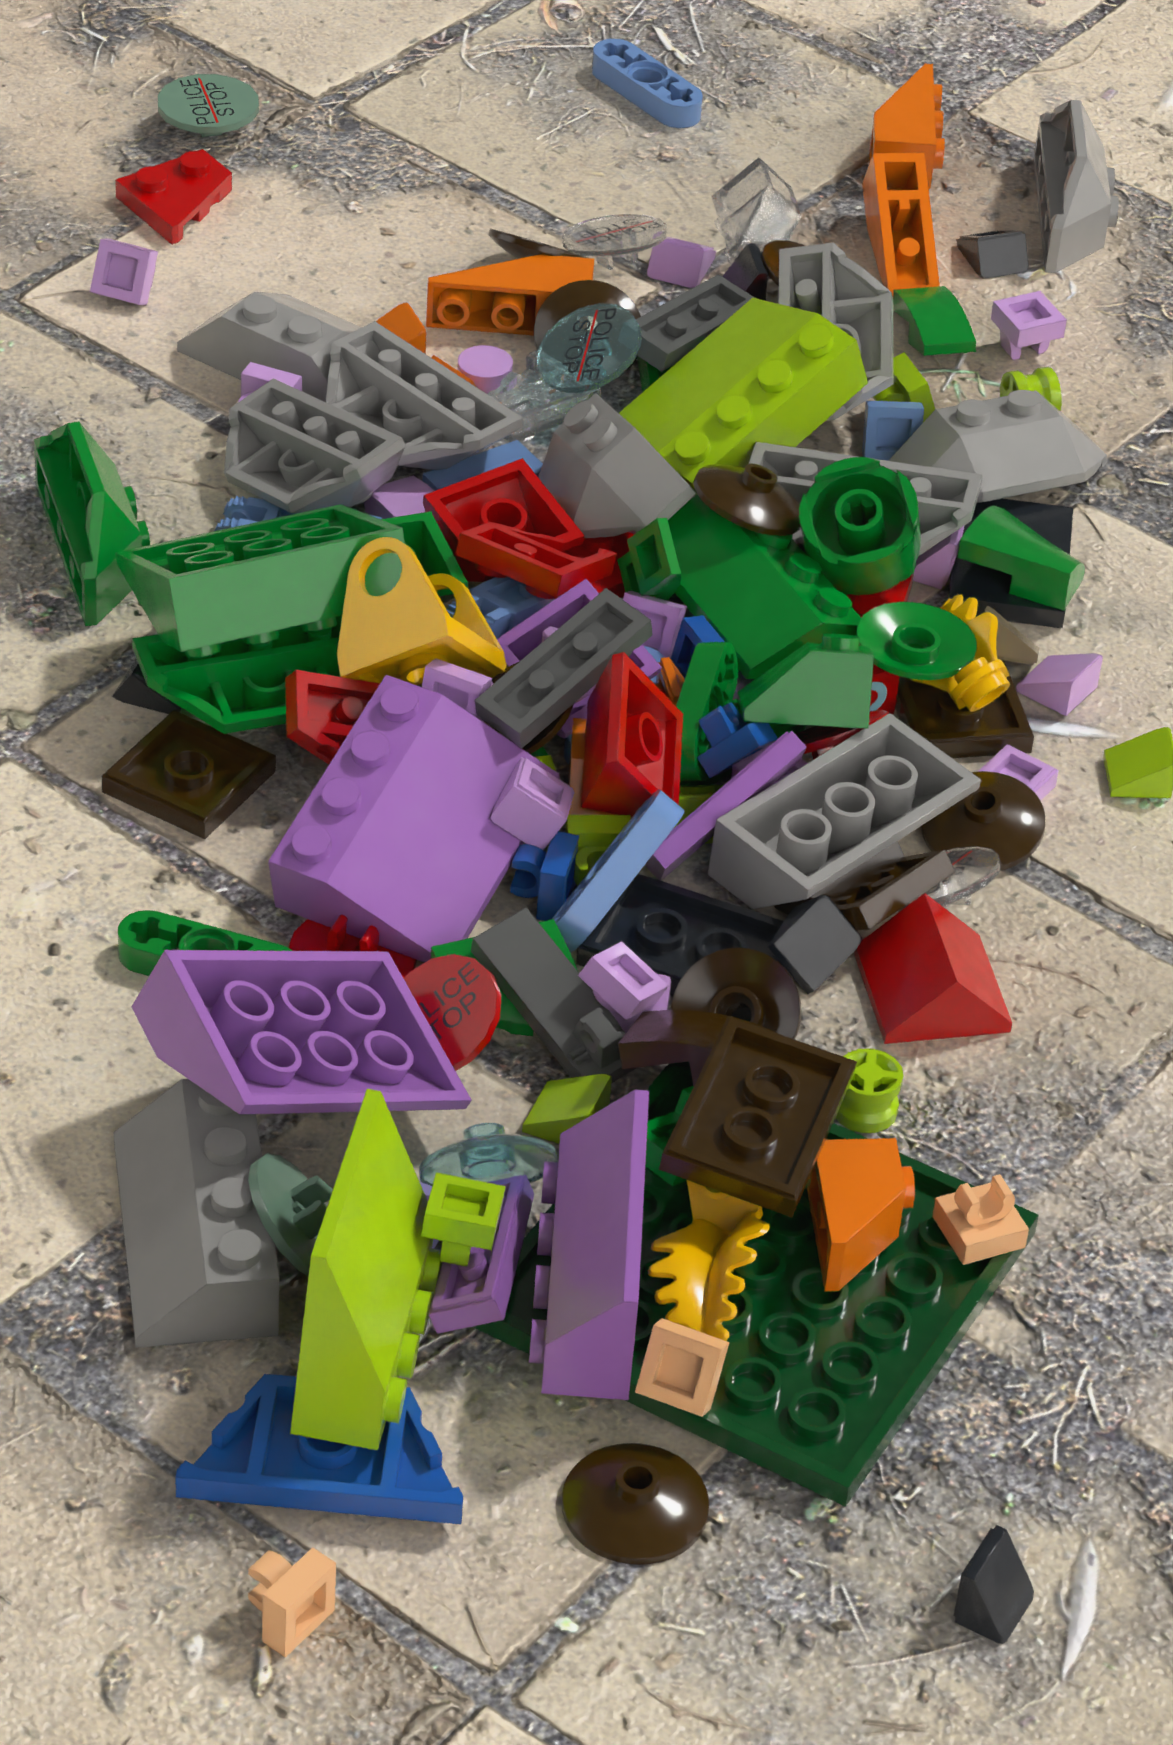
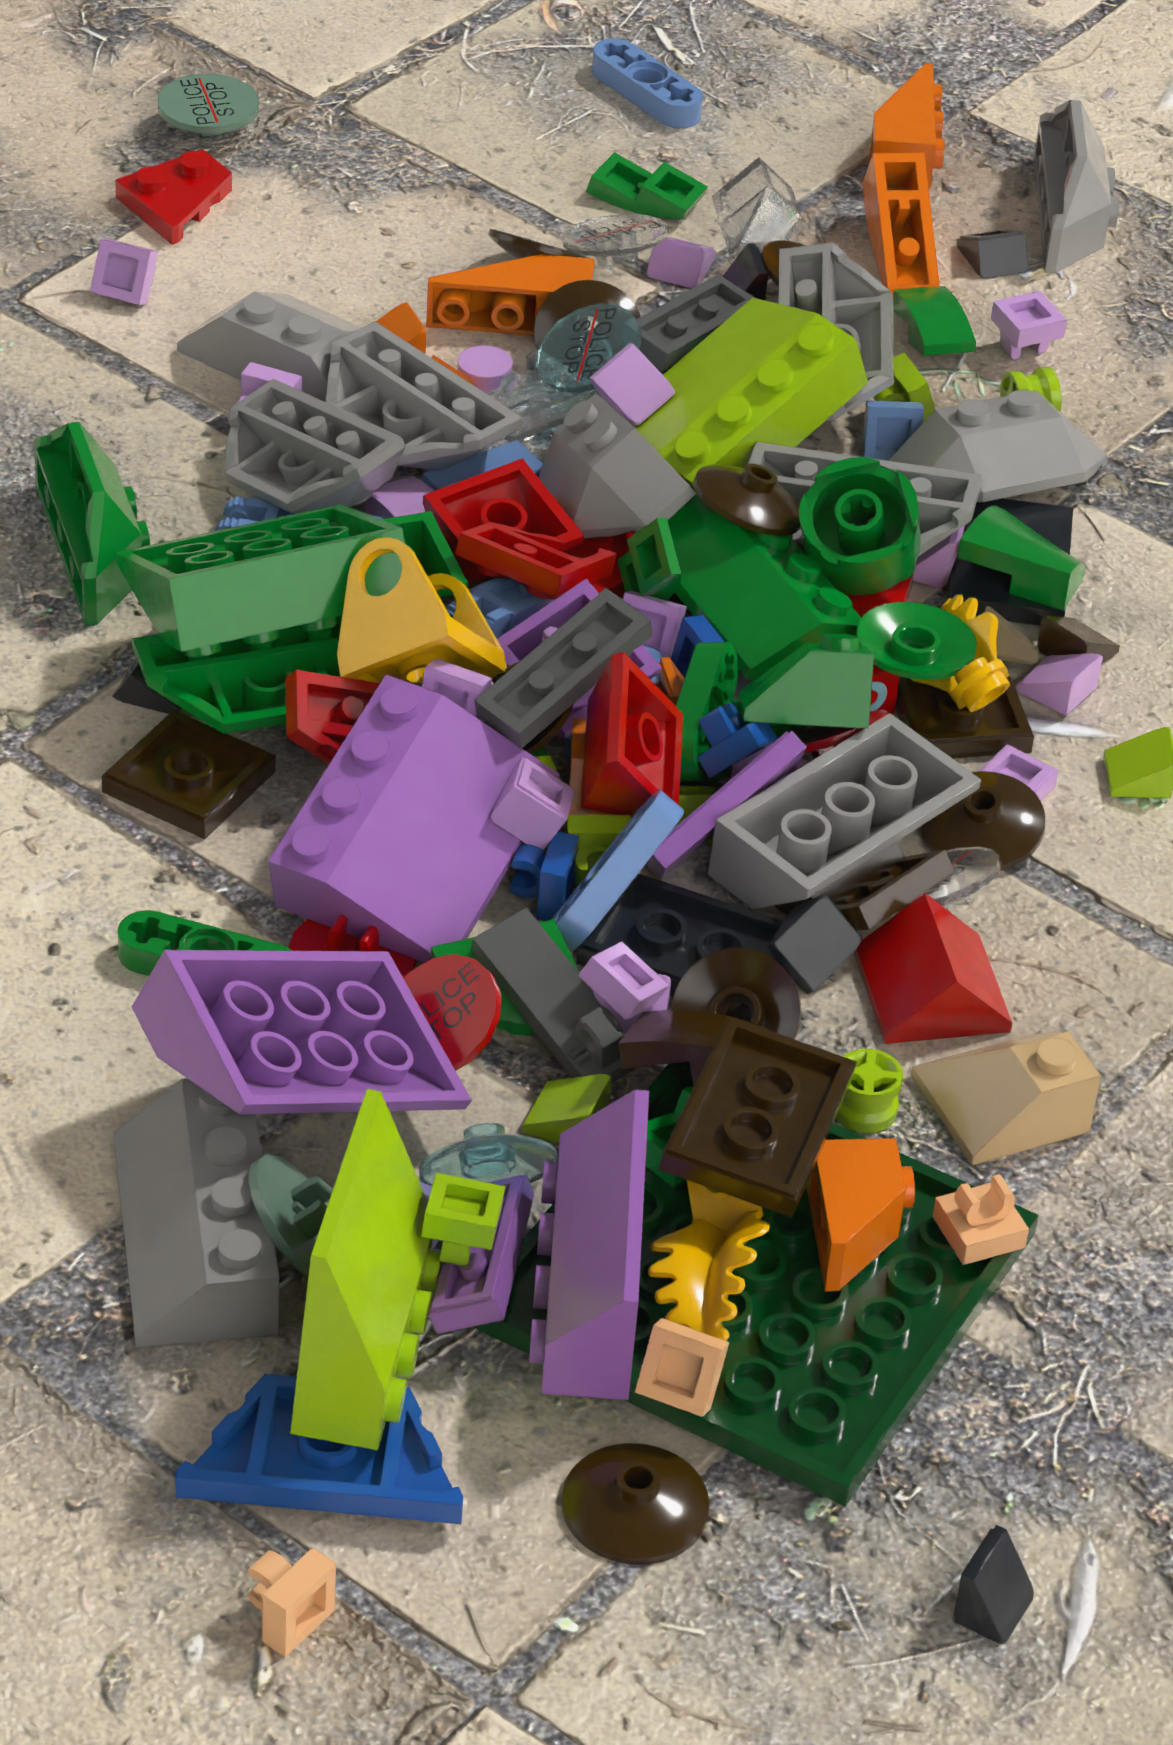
(632, 385): none -> lavender slope
(663, 194): none -> green slope
(1012, 1094): none -> tan slope
(1071, 636): none -> dark brown slope

